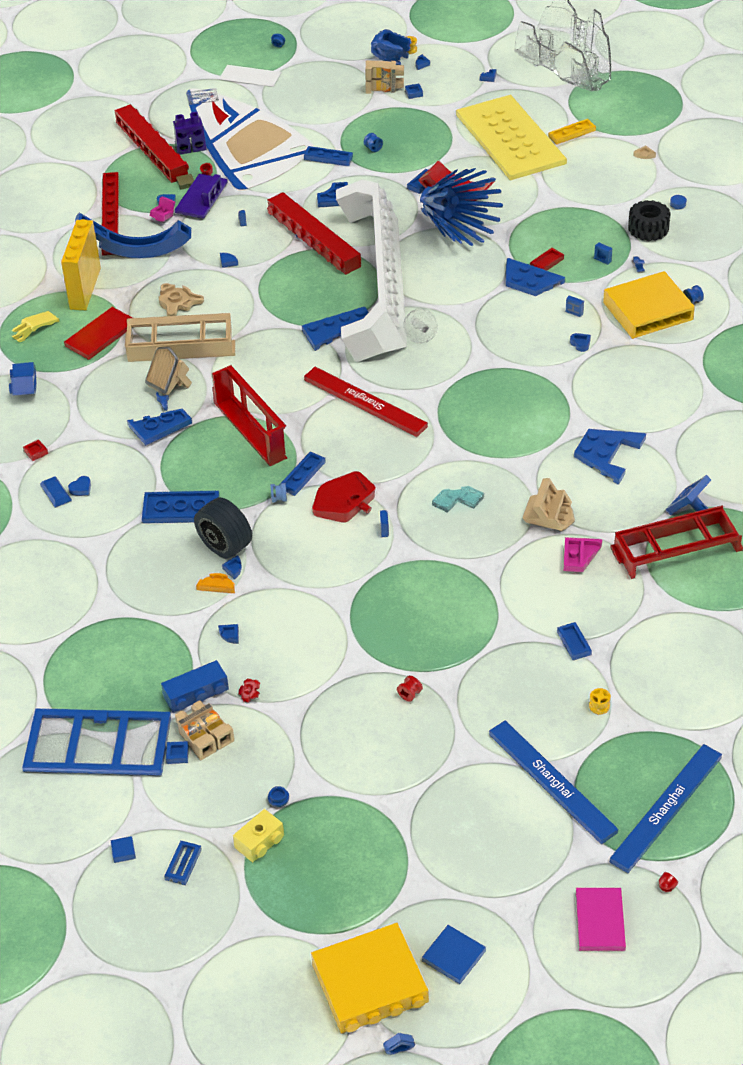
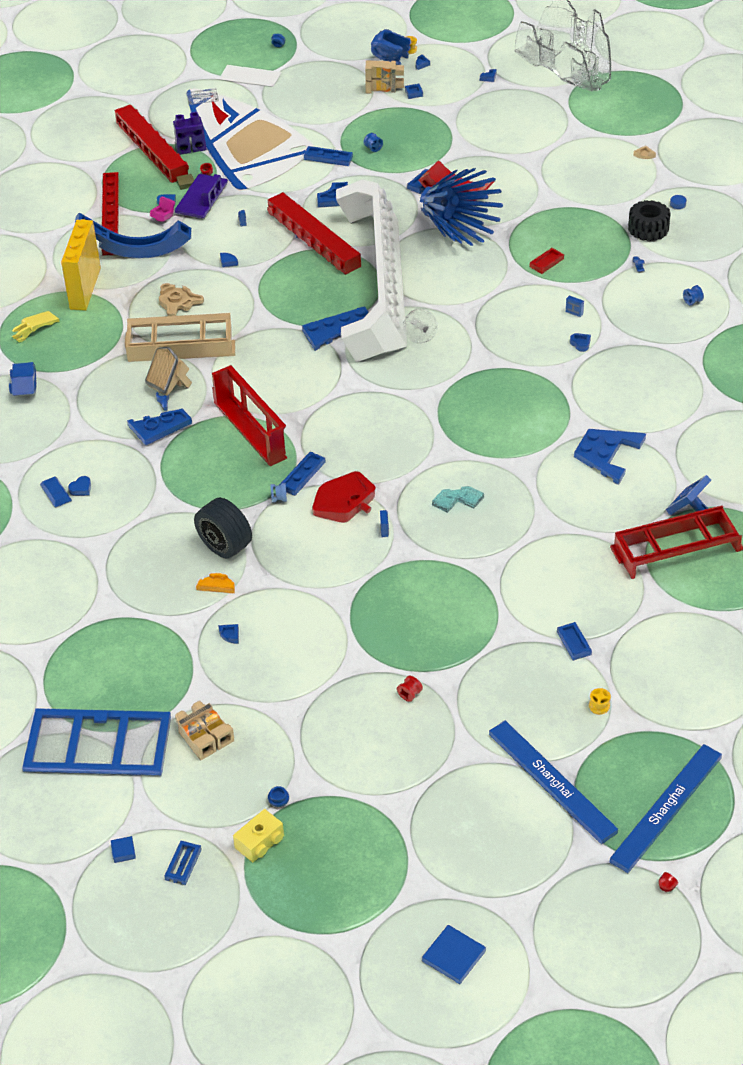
(35, 450): red tile -> none
(98, 333): red tile -> none
(174, 505): blue tile -> none
(177, 752): blue tile -> none
(194, 686): blue brick -> none
(233, 567): blue tile -> none
(249, 690): red plant -> none
(366, 401): red tile -> none
(369, 978): yellow brick -> none
(399, 1043): blue tile -> none
(511, 137): light yellow plate -> none
(530, 278): blue wing -> none
(549, 507): tan piece -> none
(572, 131): yellow tile -> none
(579, 553): dark pink wing -> none
(600, 919): dark pink tile -> none
(603, 253): blue tile -> none
(648, 304): yellow brick -> none

